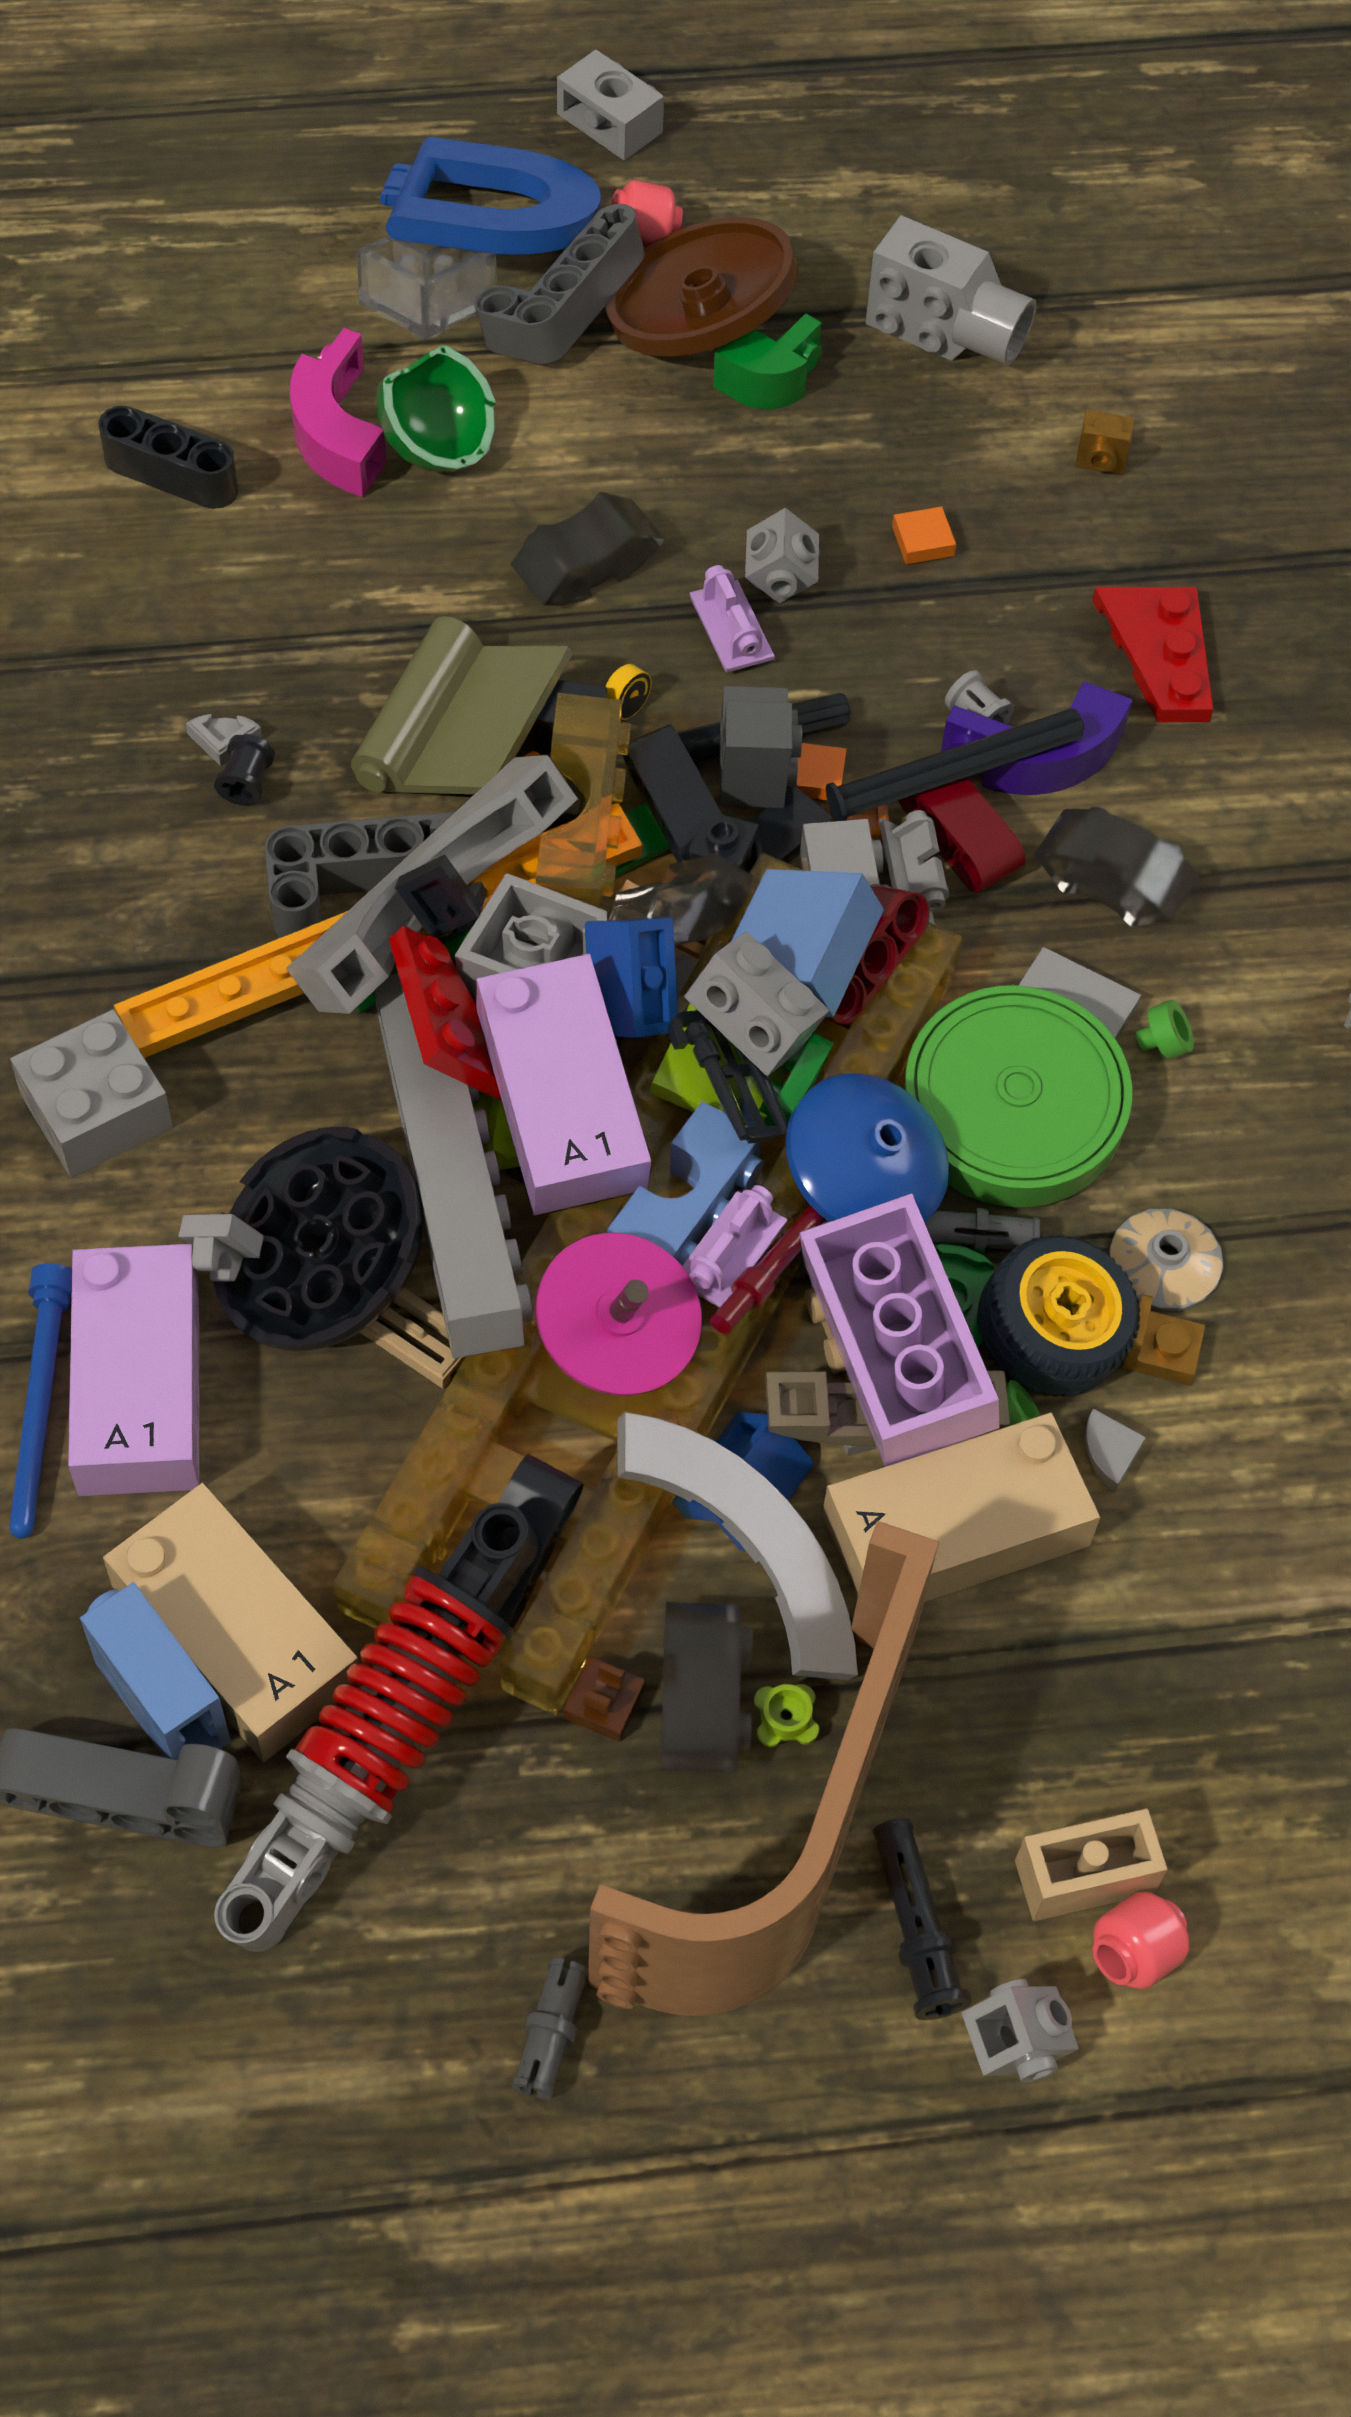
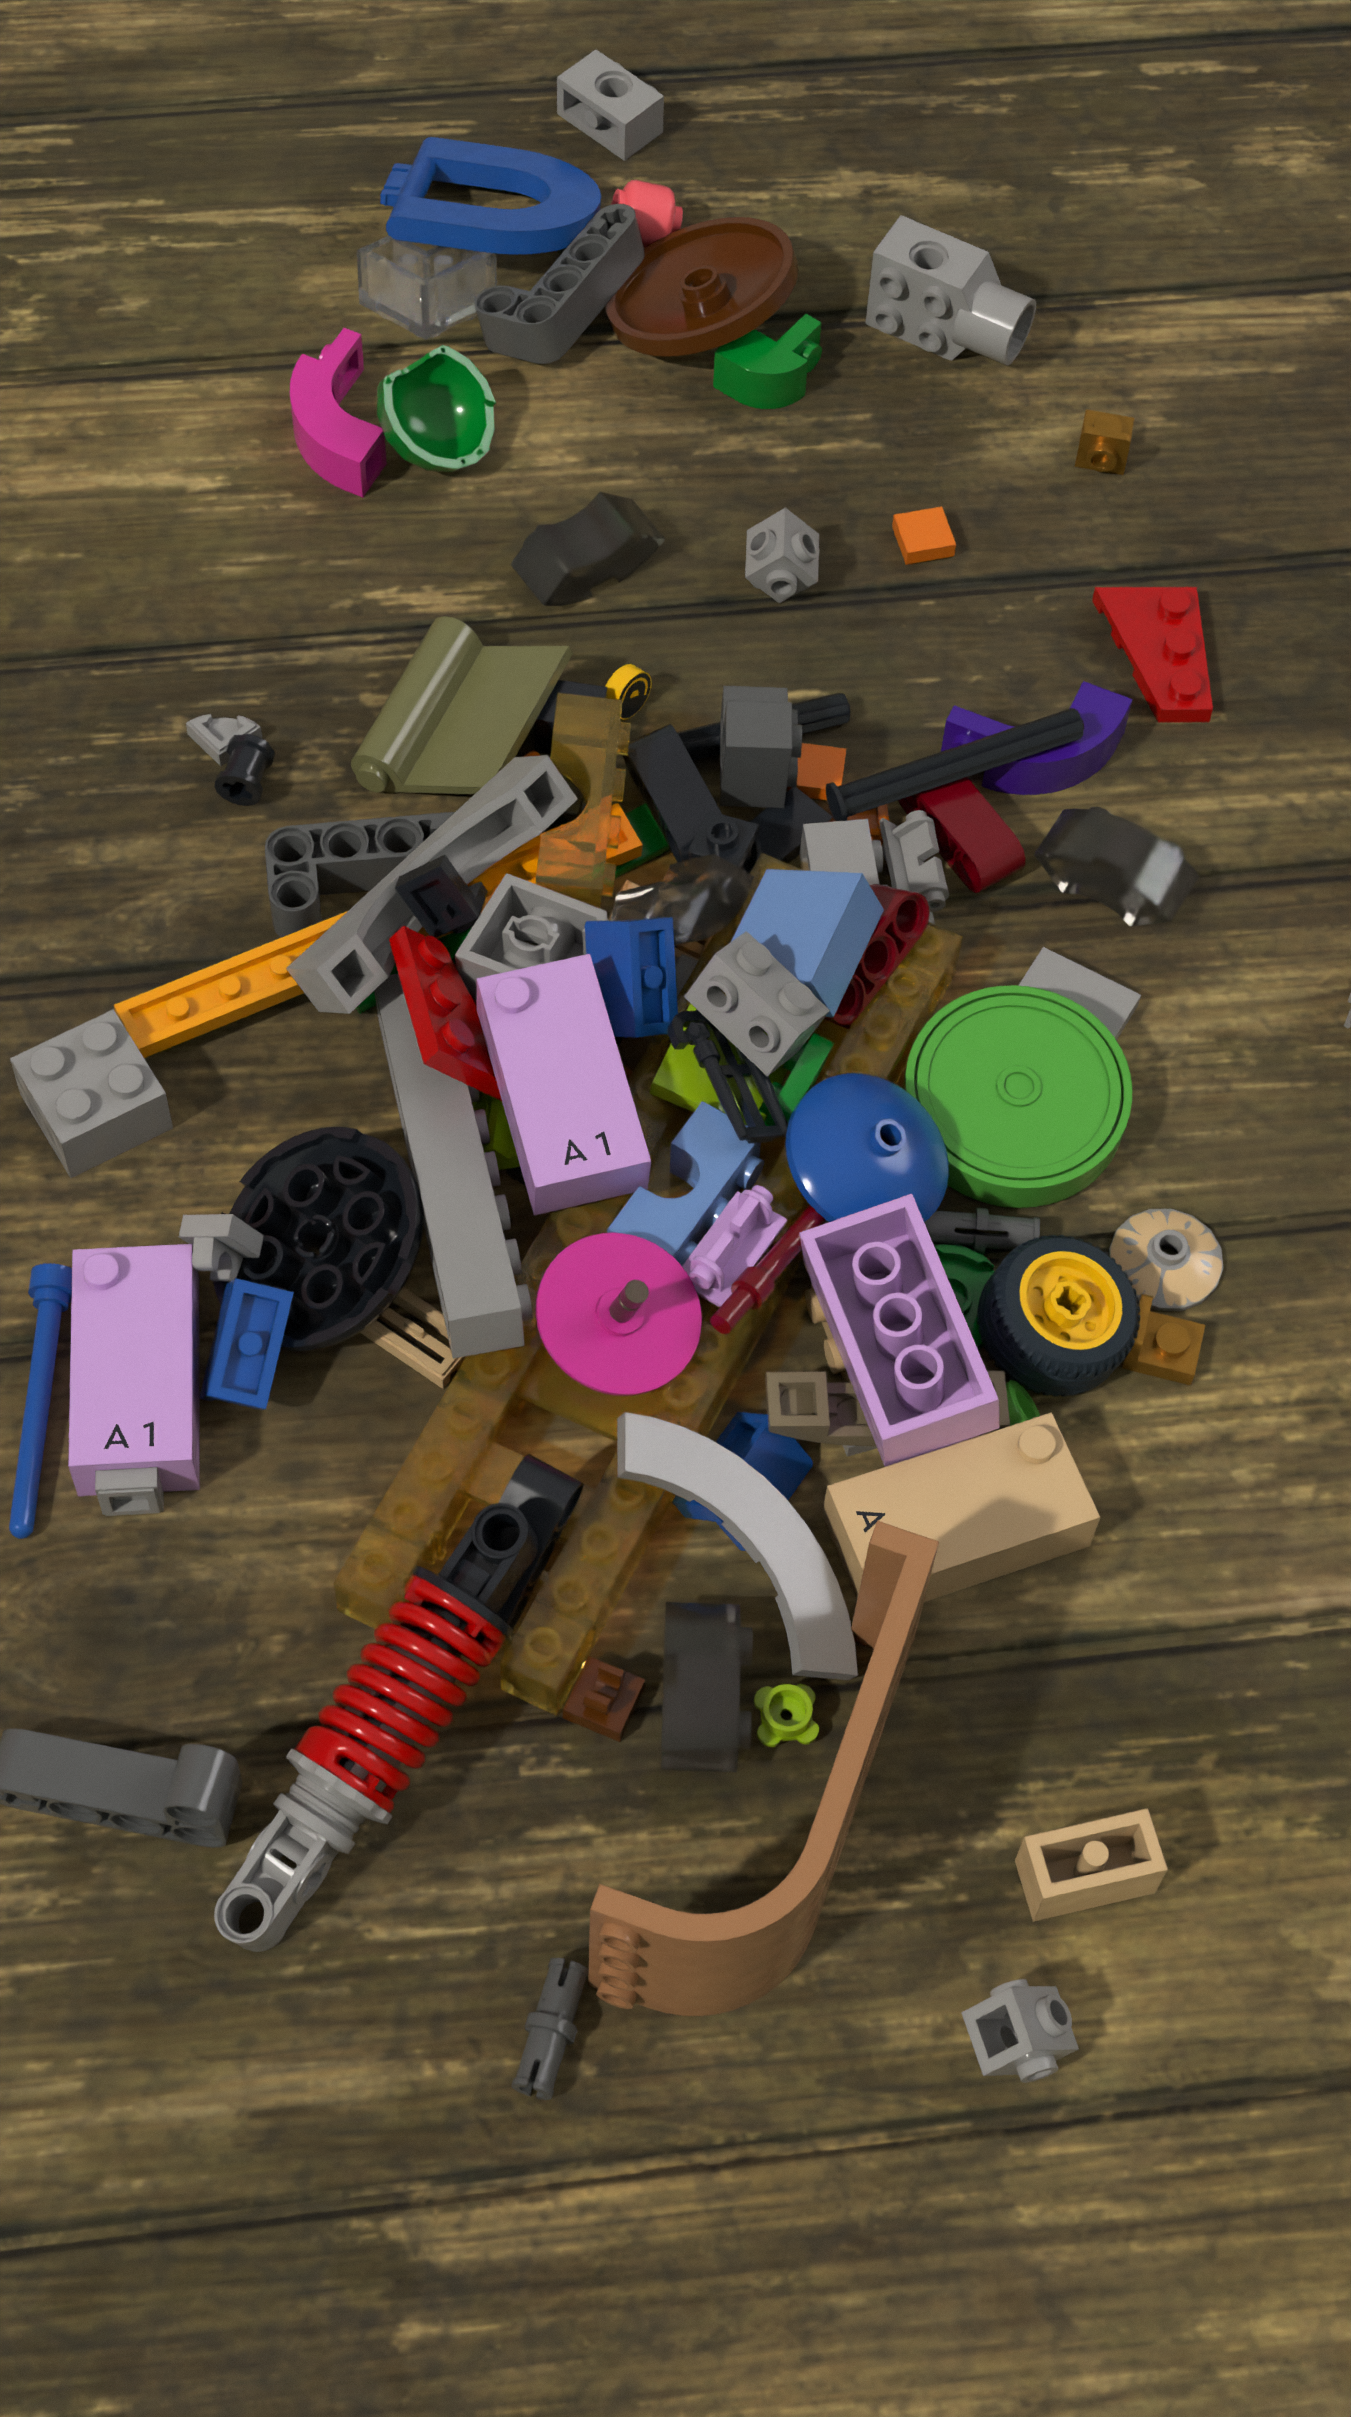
(129, 1491): none -> light grey tile
(153, 1673): medium blue brick -> none
(168, 457): black beam -> none
(235, 1619): tan brick -> none
(246, 1344): none -> blue panel
(730, 621): lavender hinge -> none
(925, 1950): black pin -> none
(978, 692): light grey bush -> none
(1110, 1448): light grey tile -> none
(1140, 1940): coral head -> none
(1167, 1031): bright green tile -> none

